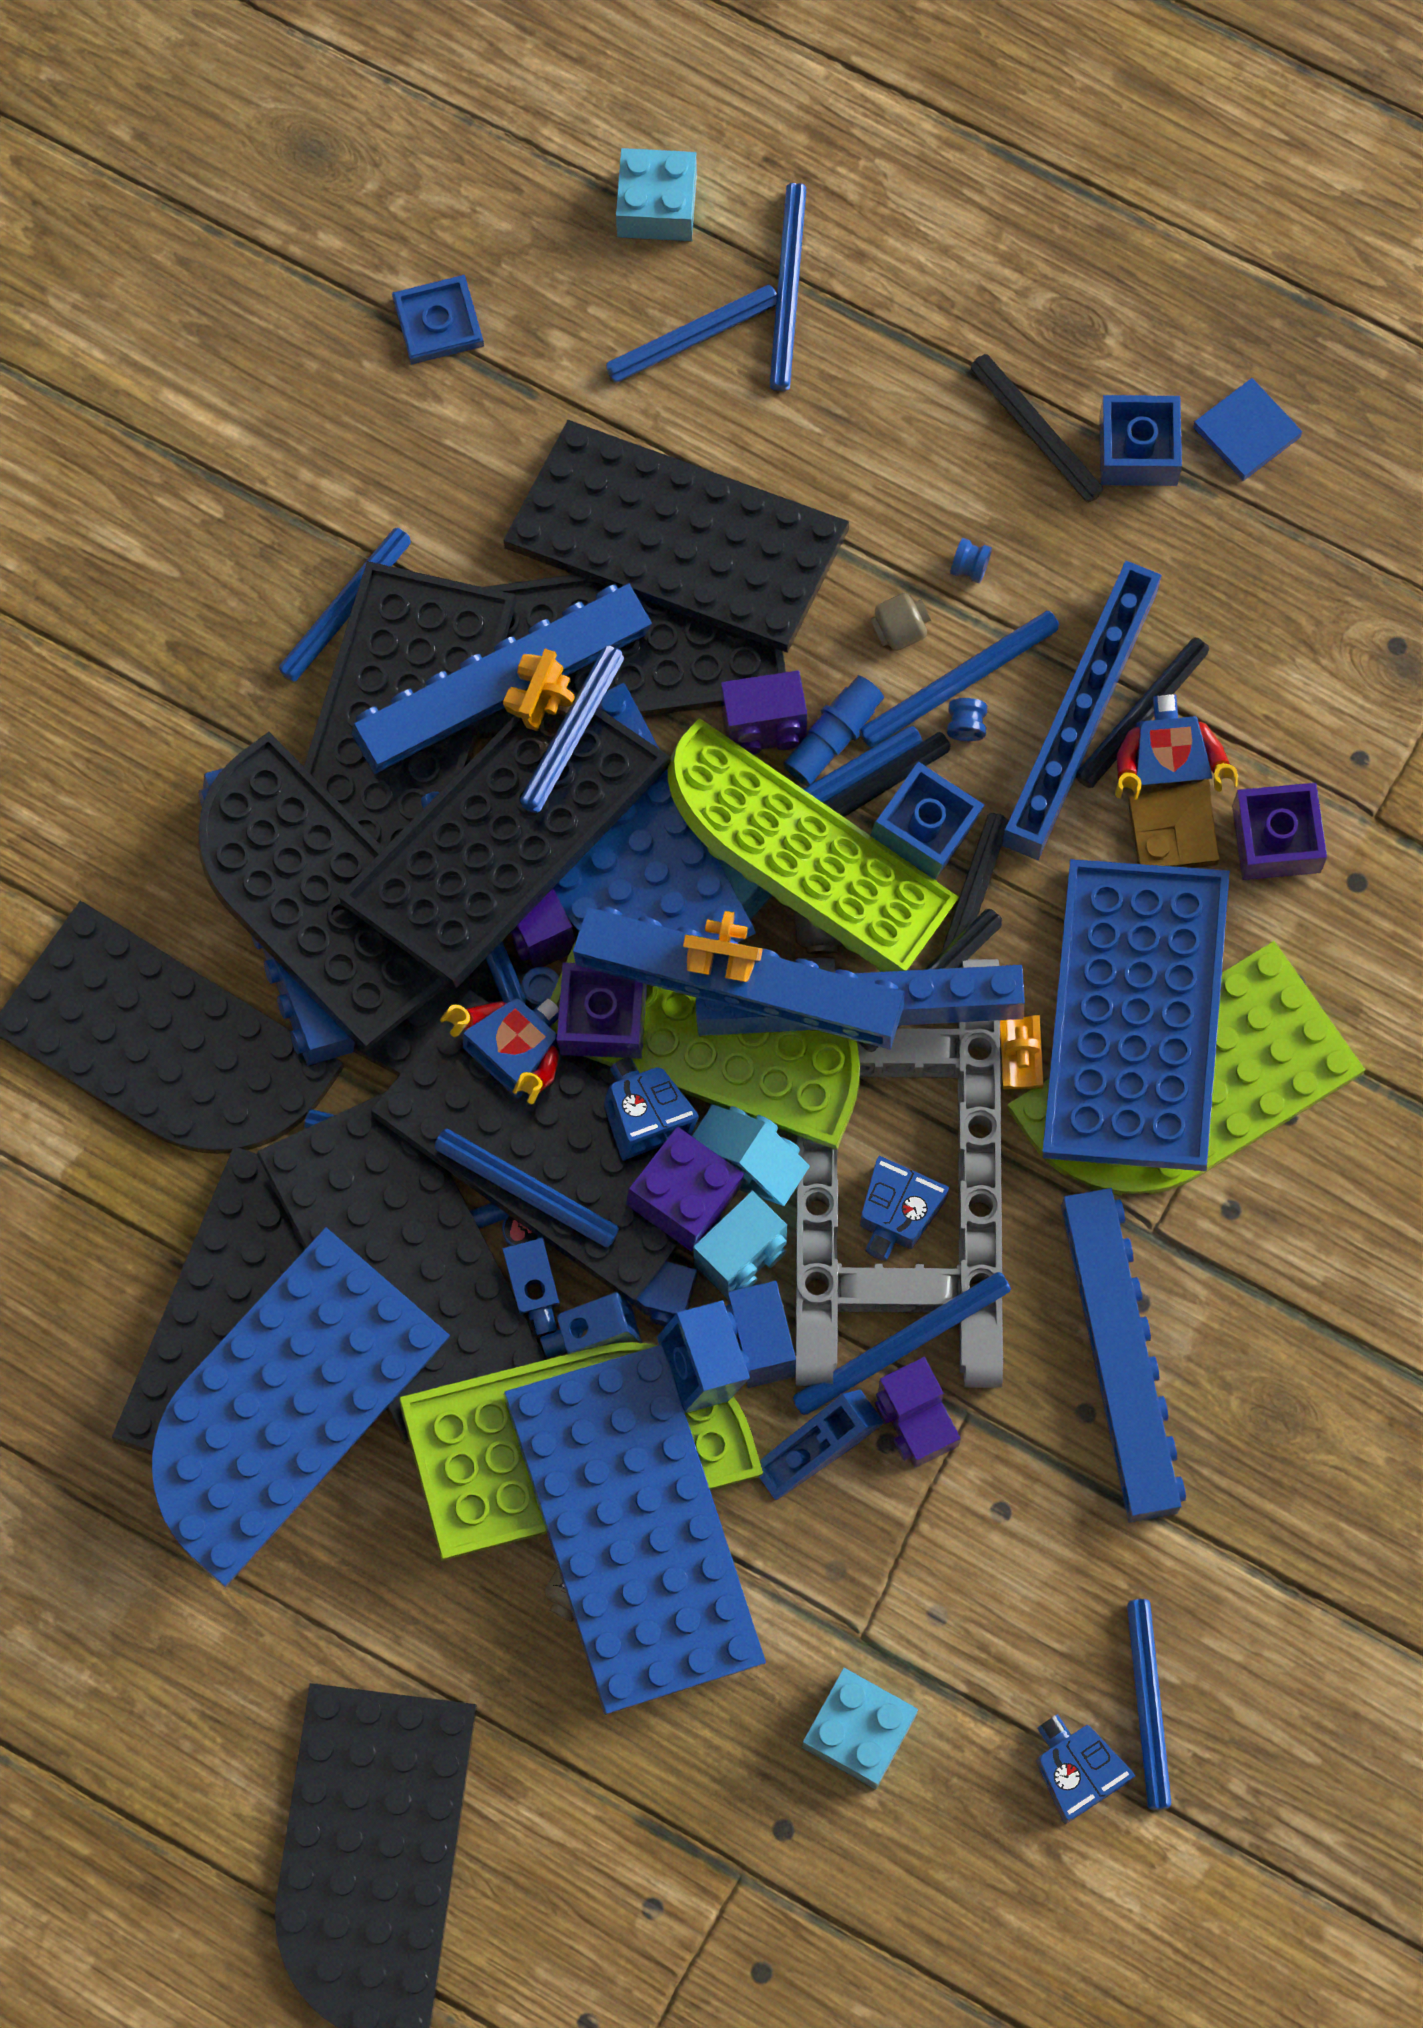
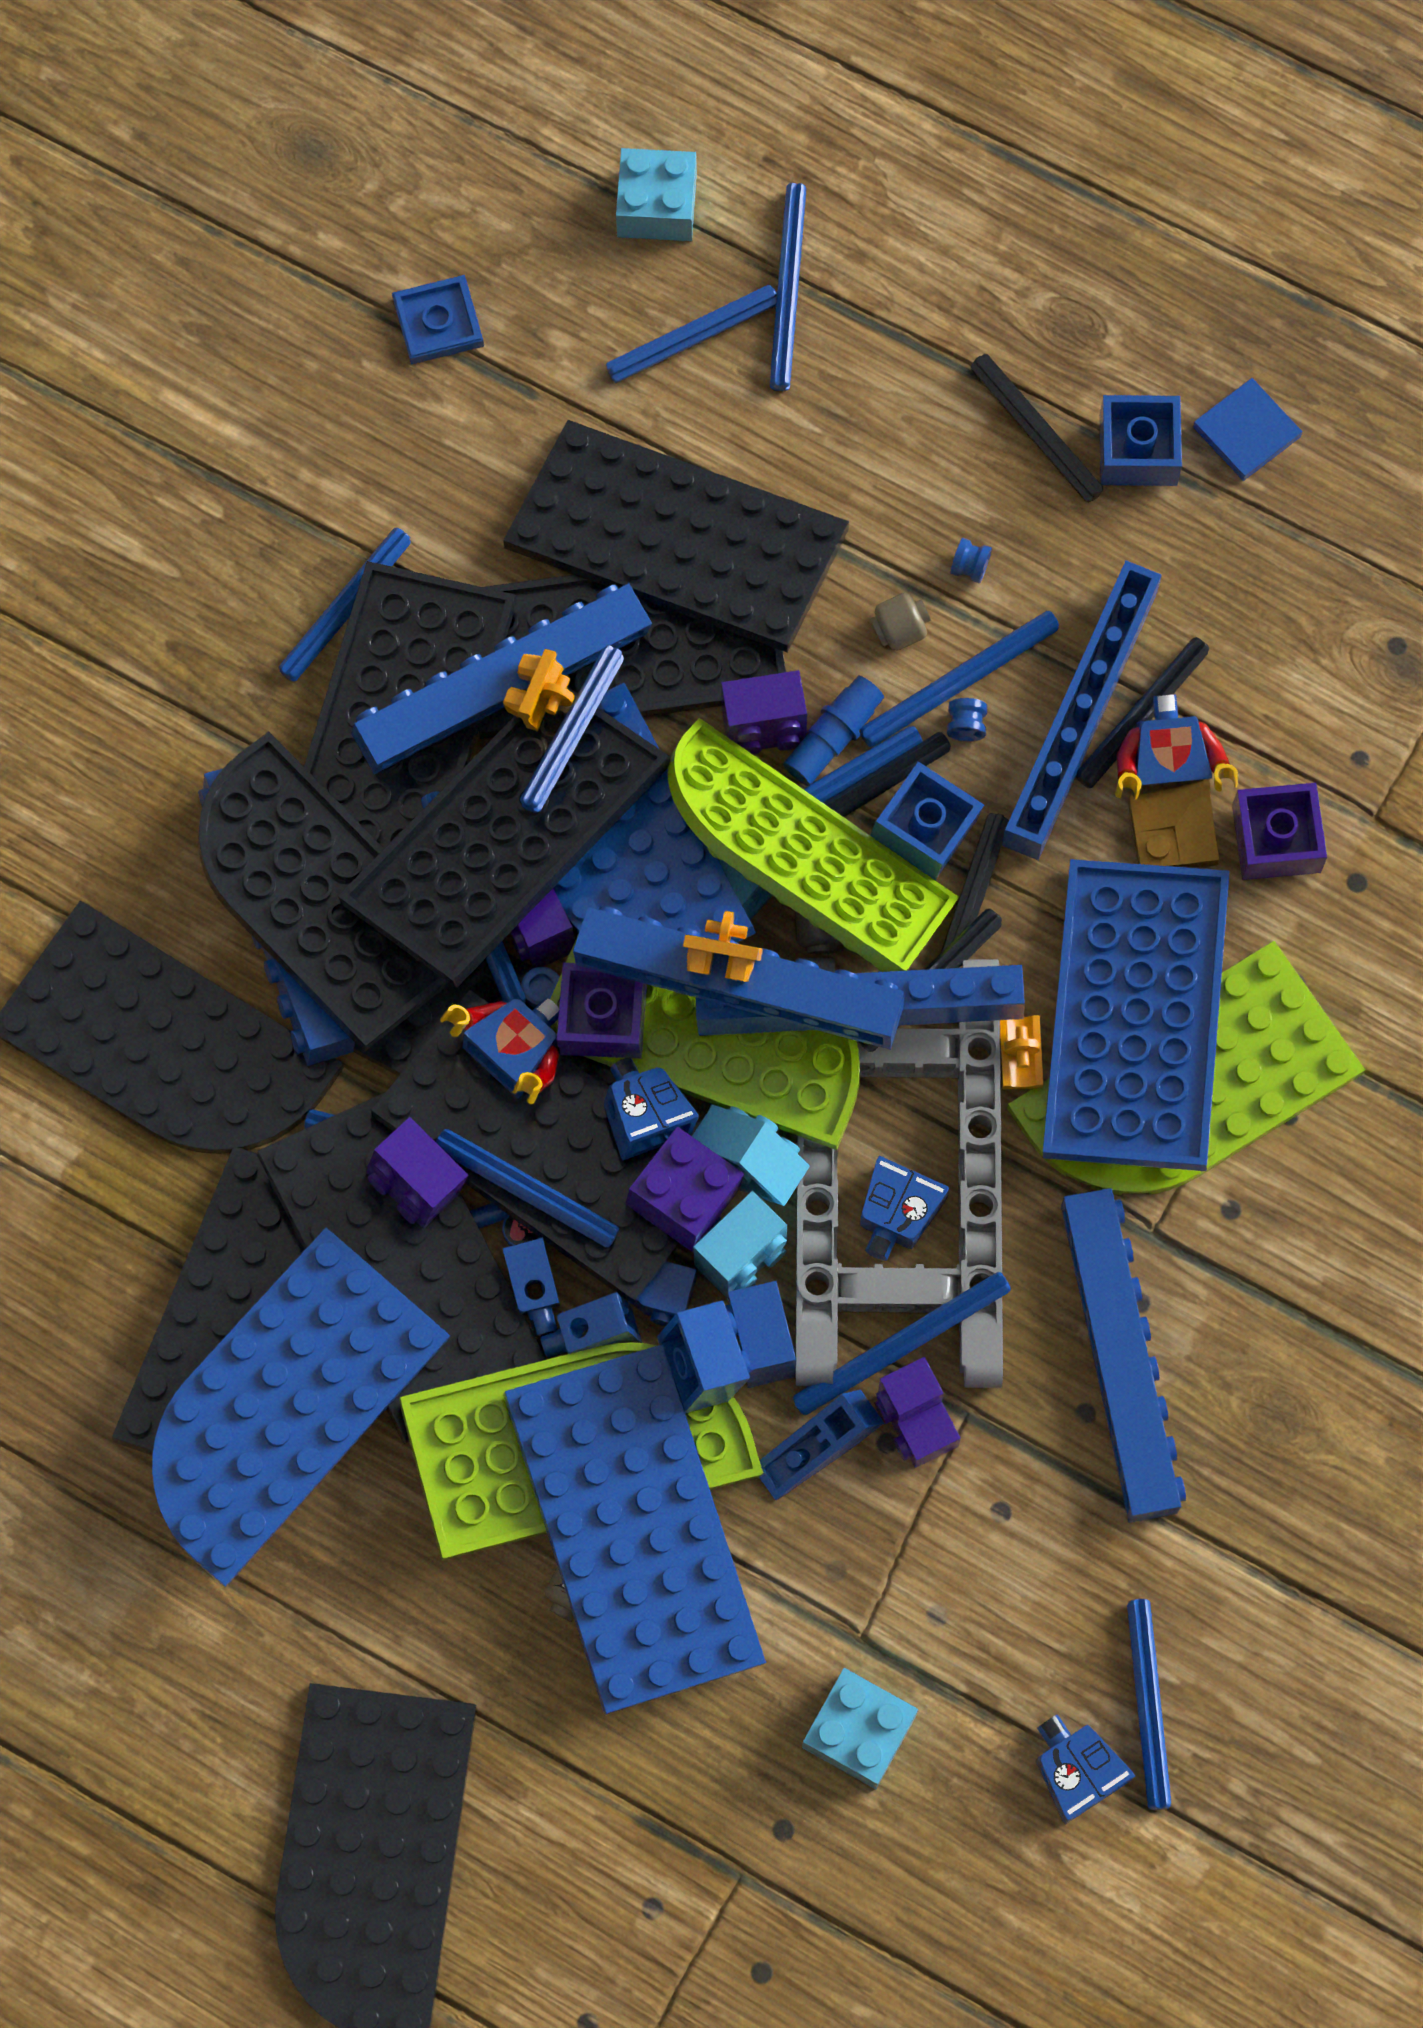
(415, 1173): none -> dark purple brick

